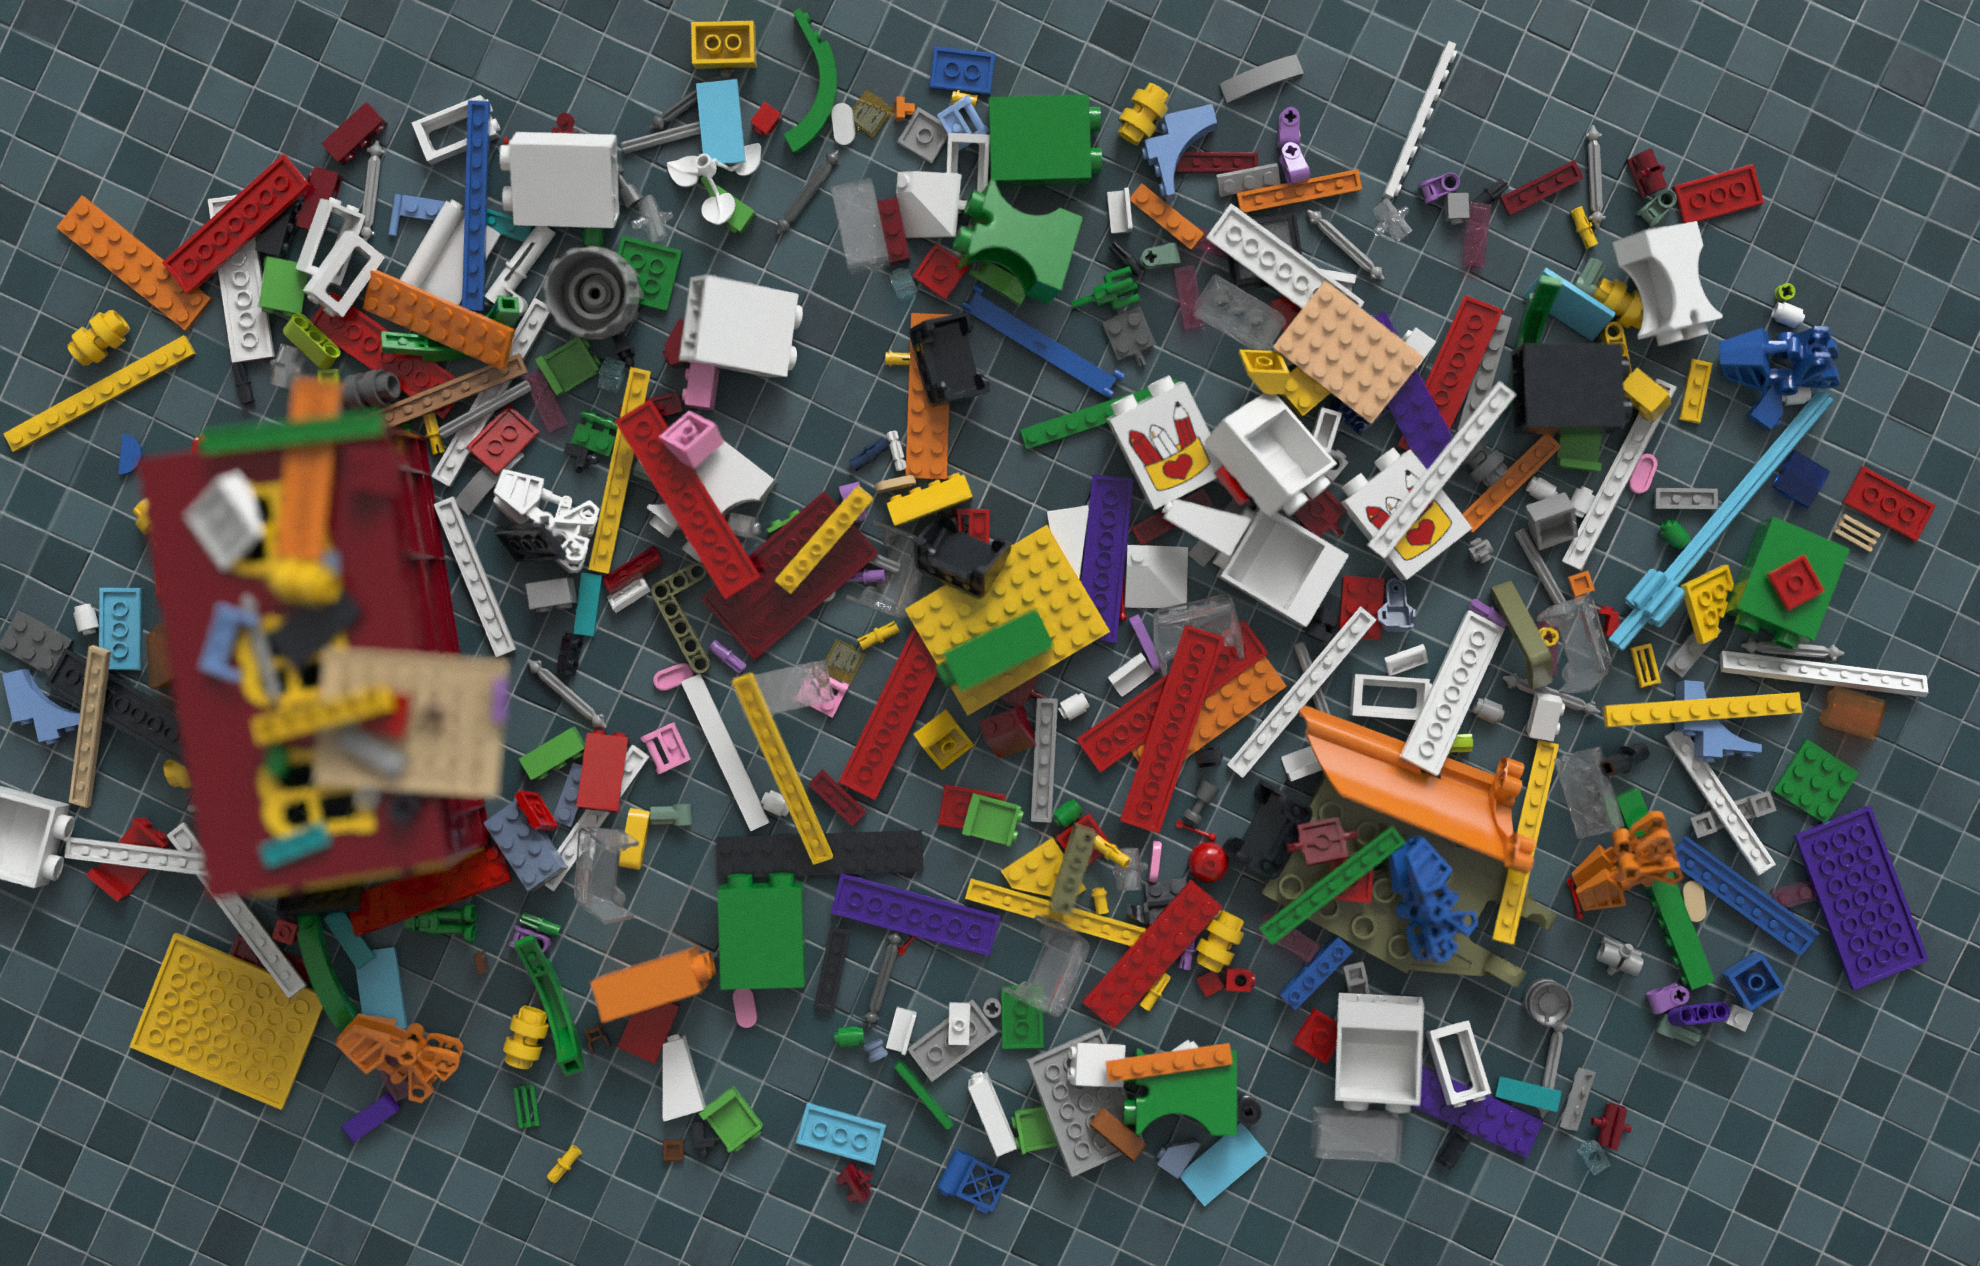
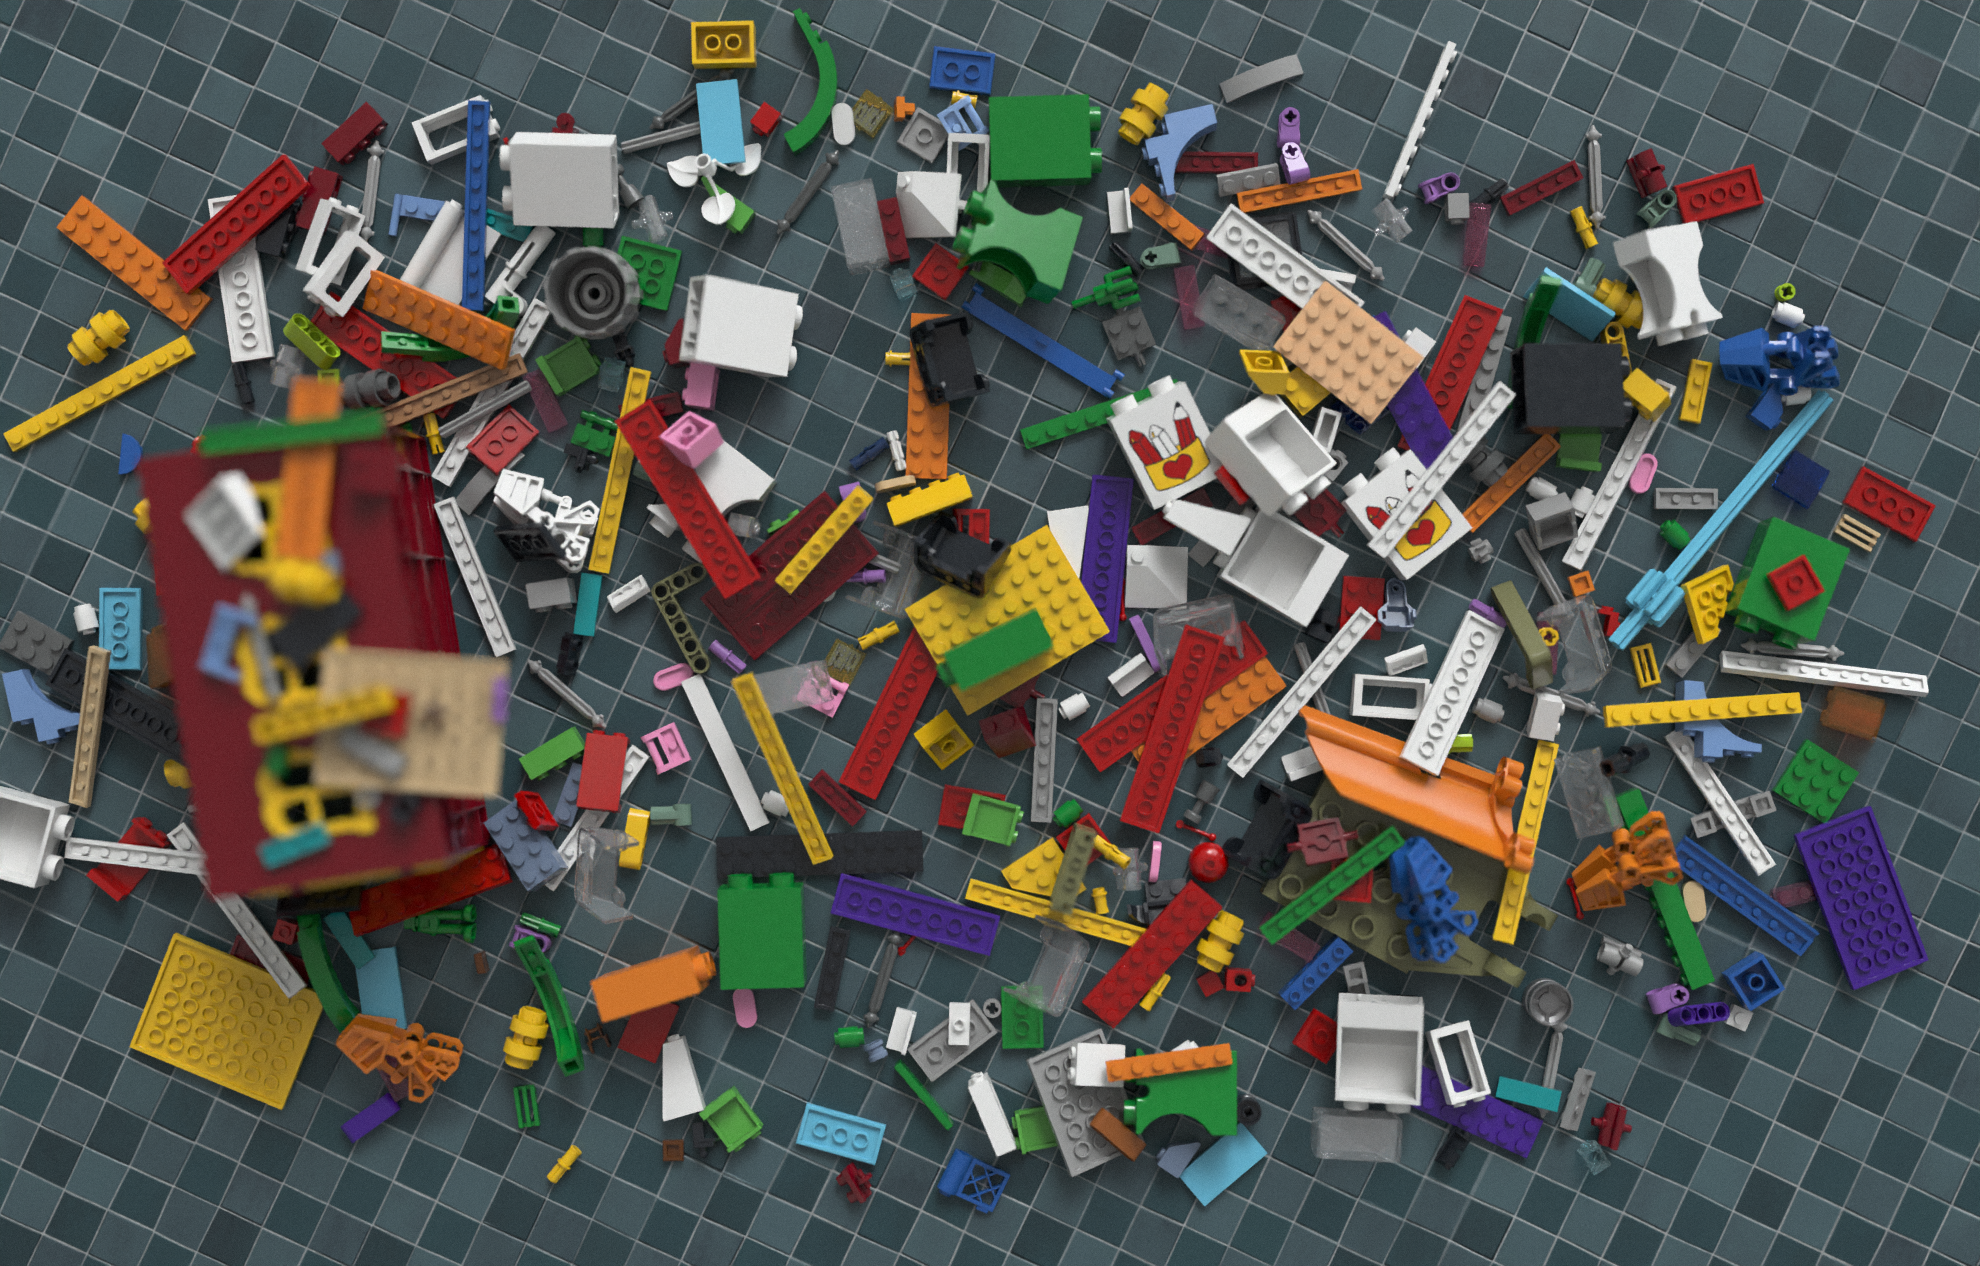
(282, 287): bright green panel -> none
(632, 570): dark red plate -> none
(1187, 956): medium lavender axle -> none

